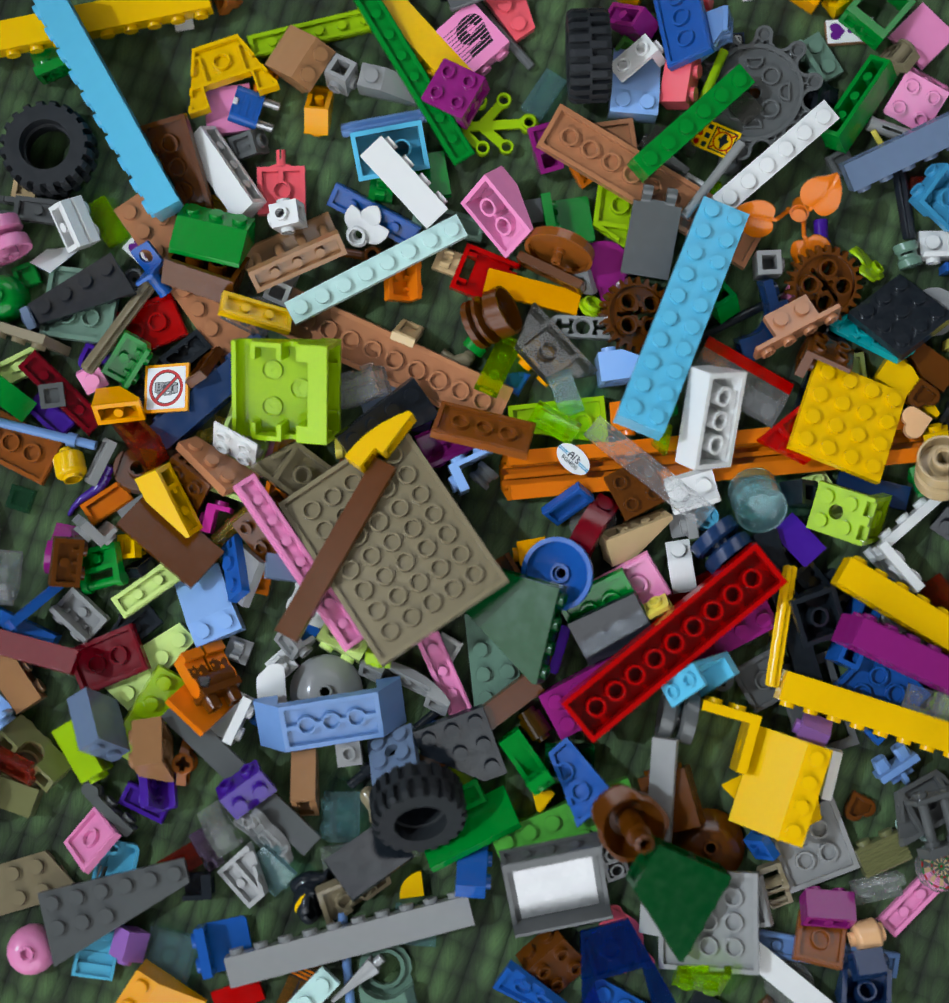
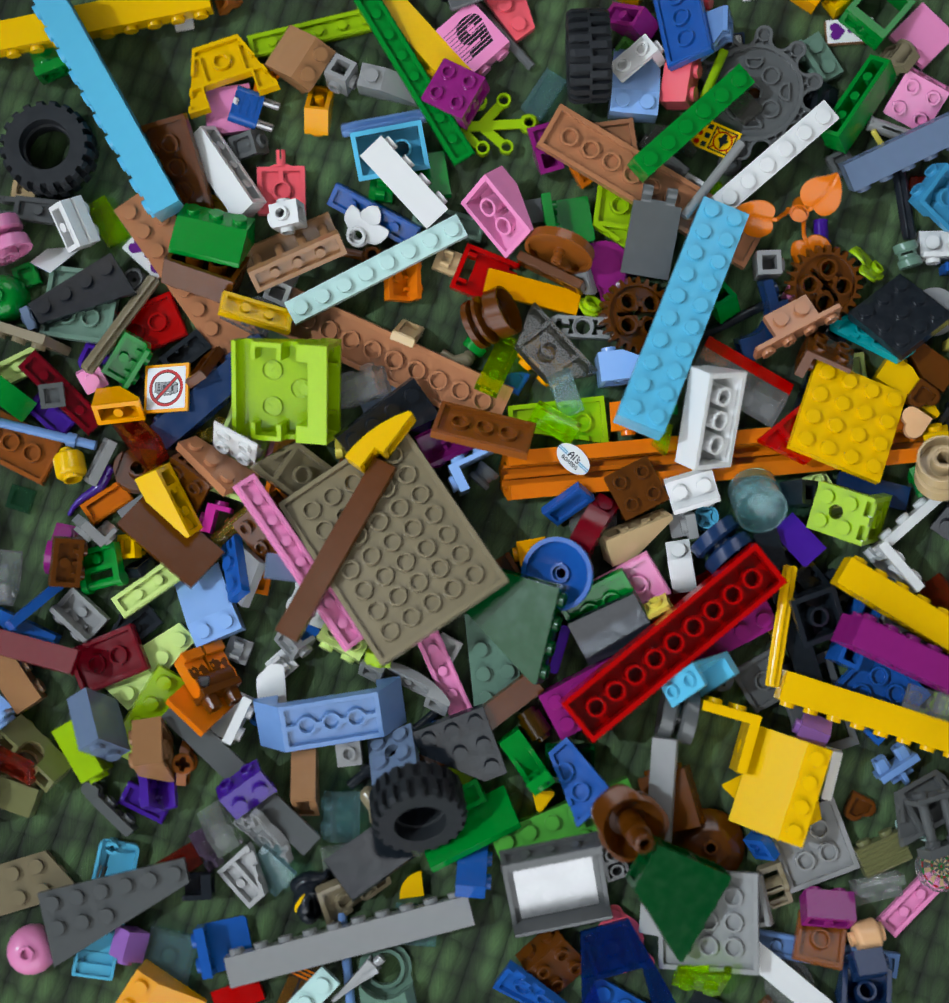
(91, 840): bright pink tile -> none
(151, 269): blue bracket -> none
(324, 671): light grey dish -> none
(649, 471): clear tile -> none

